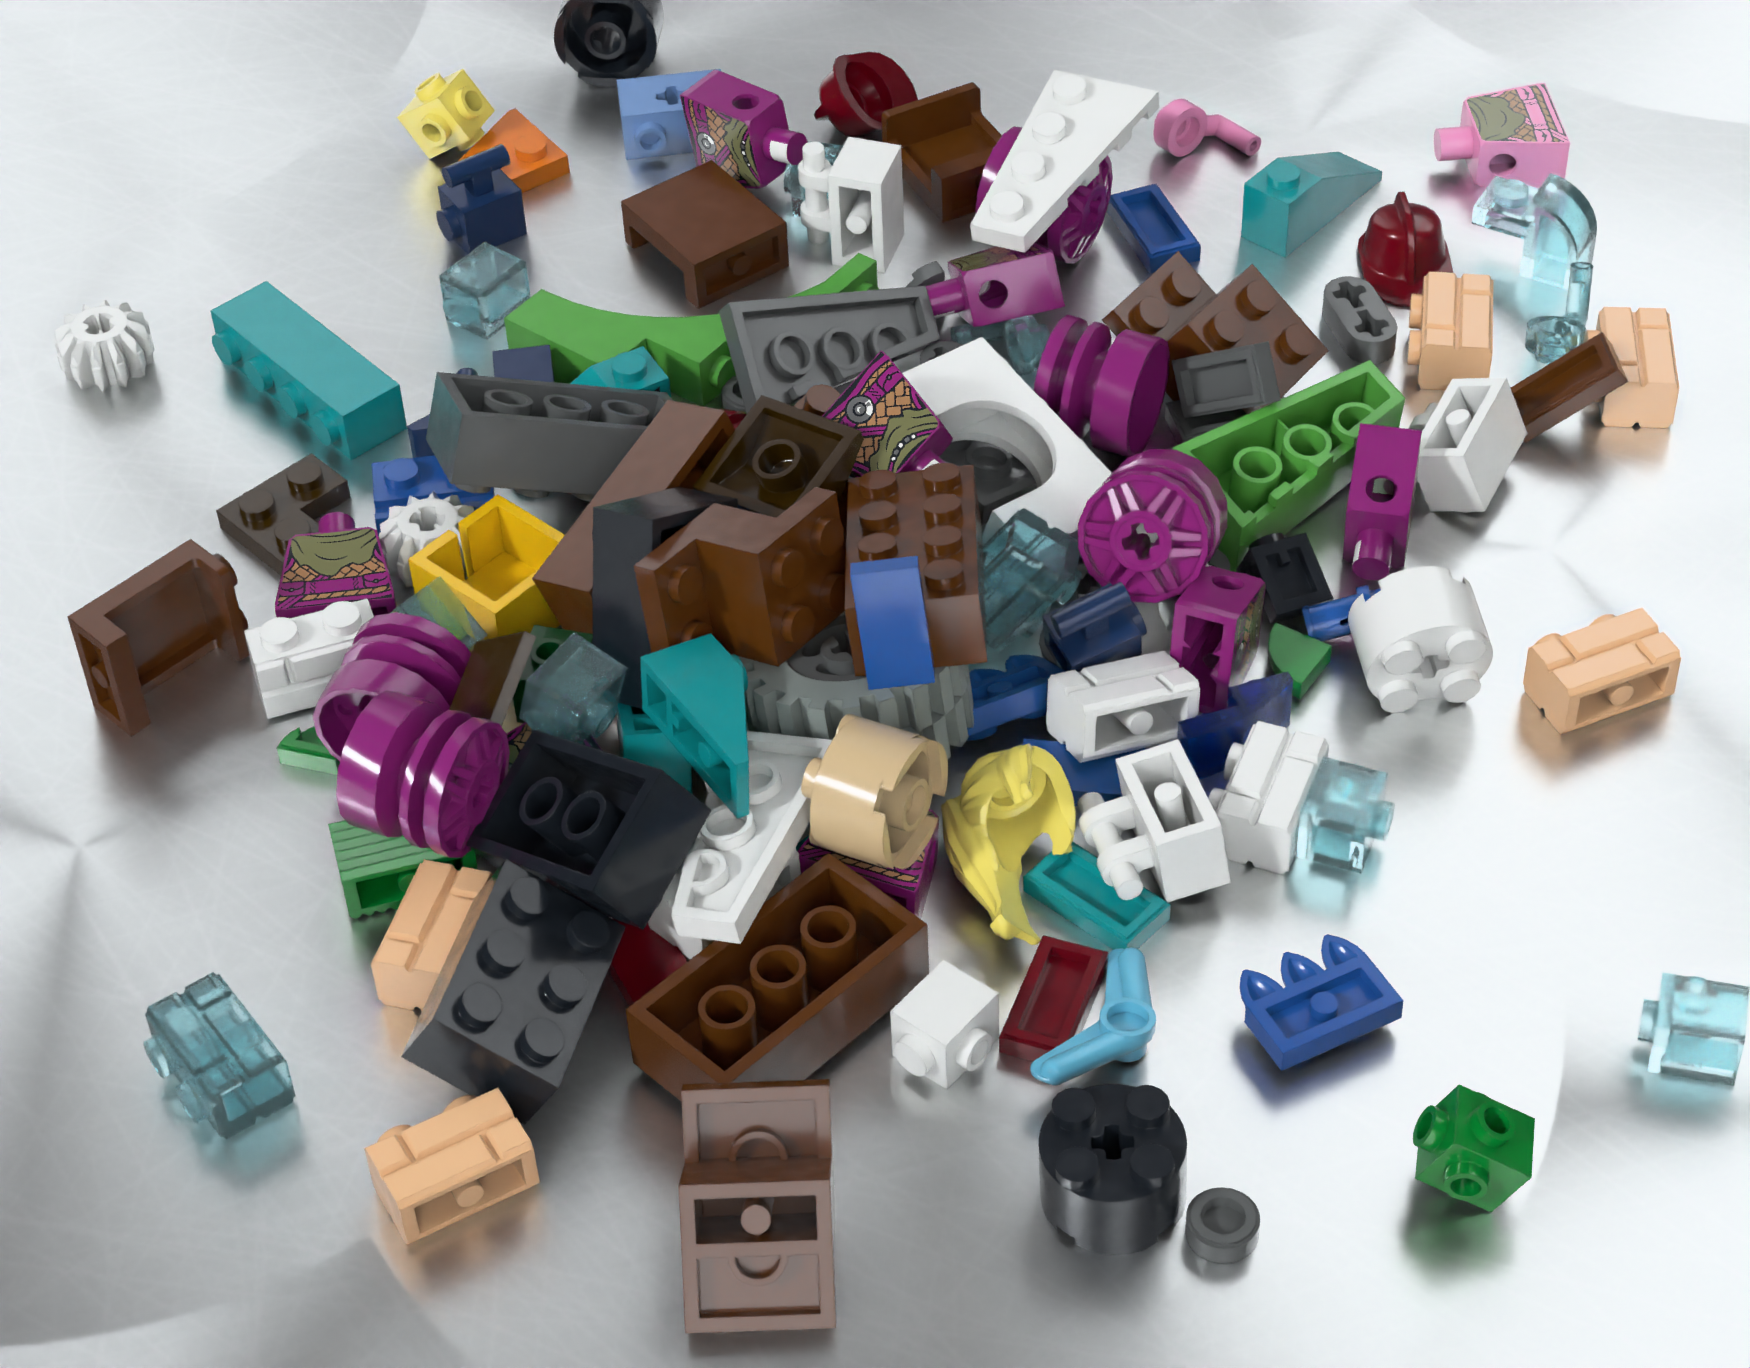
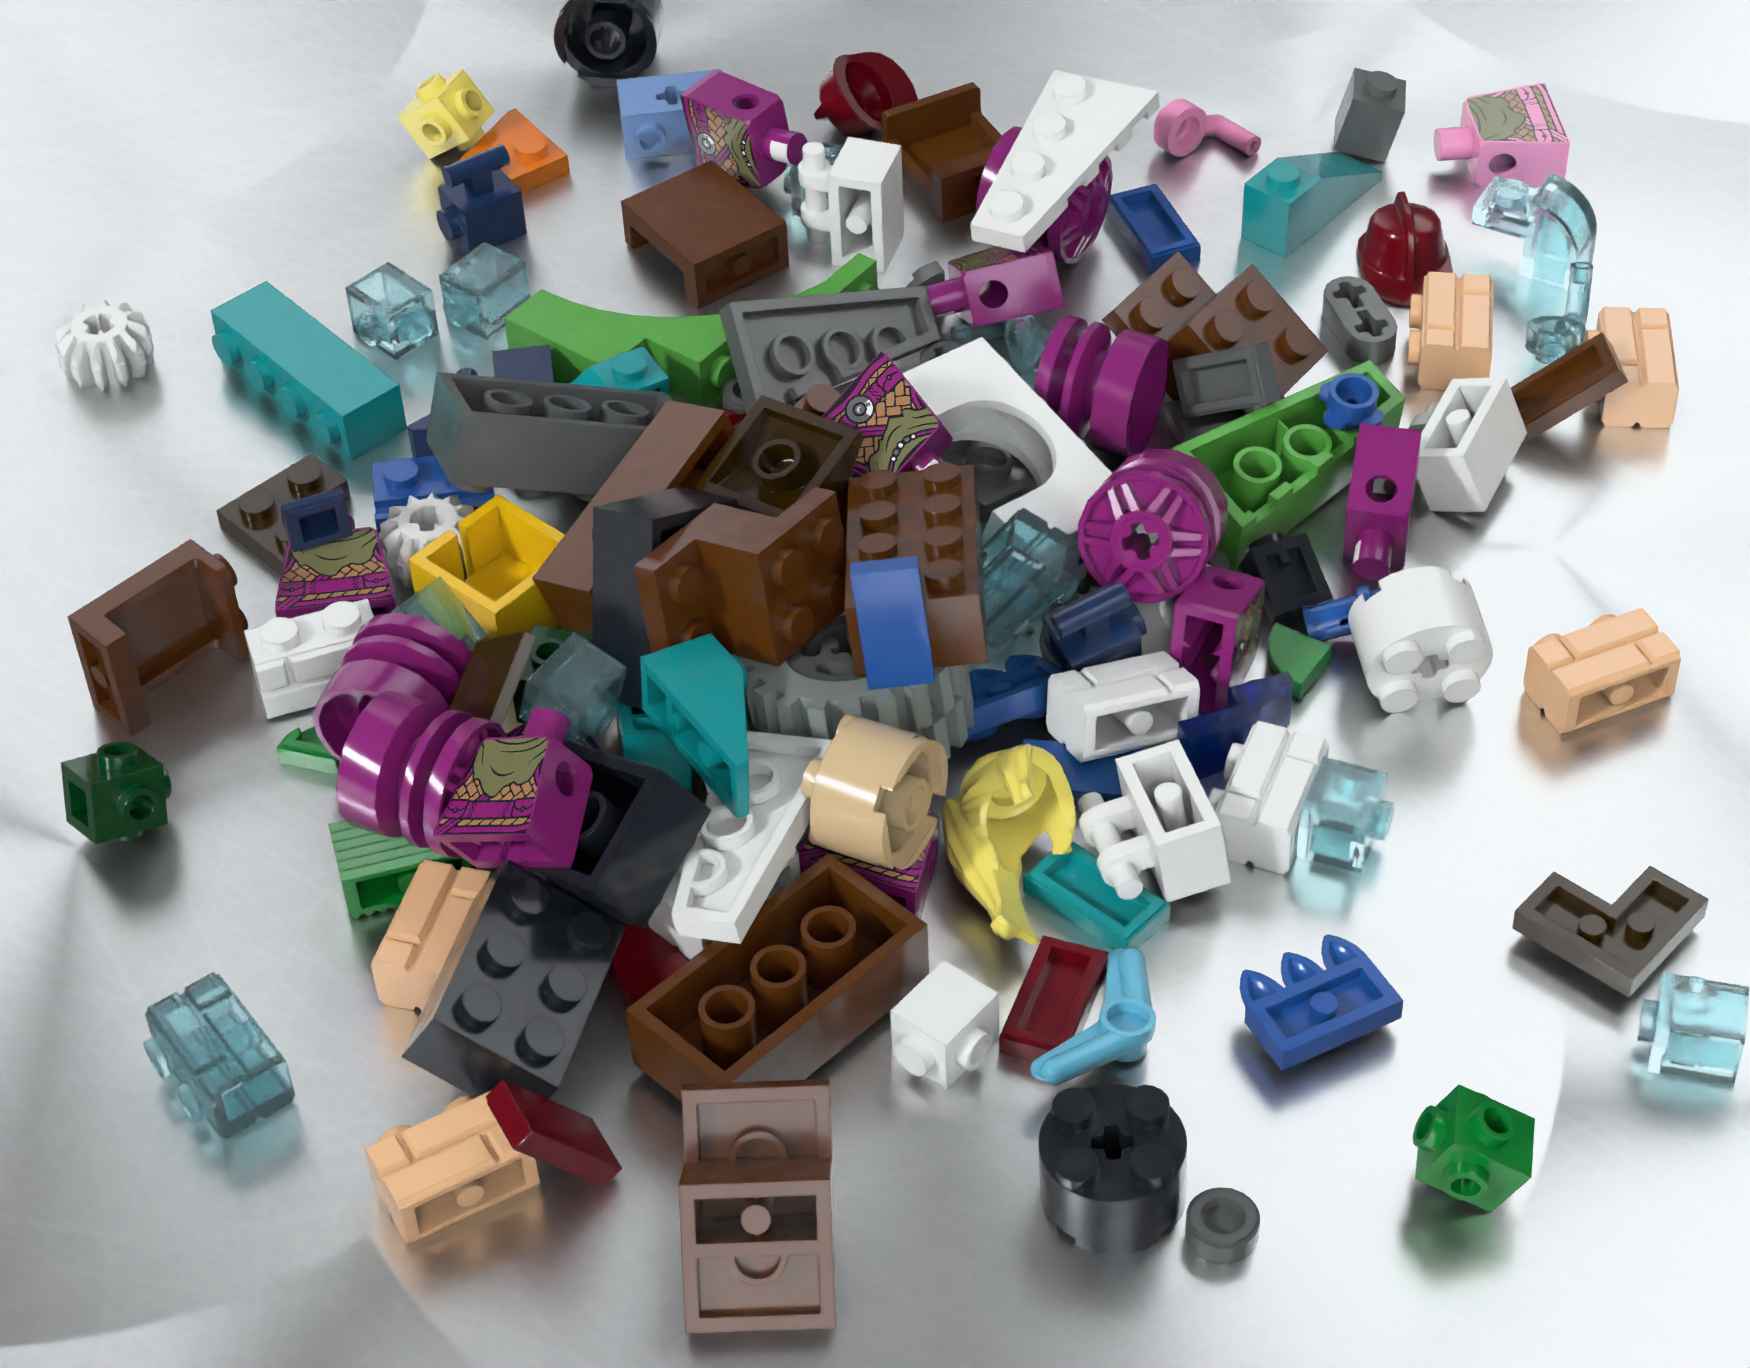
(115, 792): none -> dark green brick
(316, 519): none -> dark blue slope
(392, 310): none -> clear light blue brick
(520, 799): none -> magenta torso
(552, 1133): none -> dark red tile
(1350, 401): none -> blue plate
(1370, 114): none -> dark grey brick
(1616, 940): none -> plate

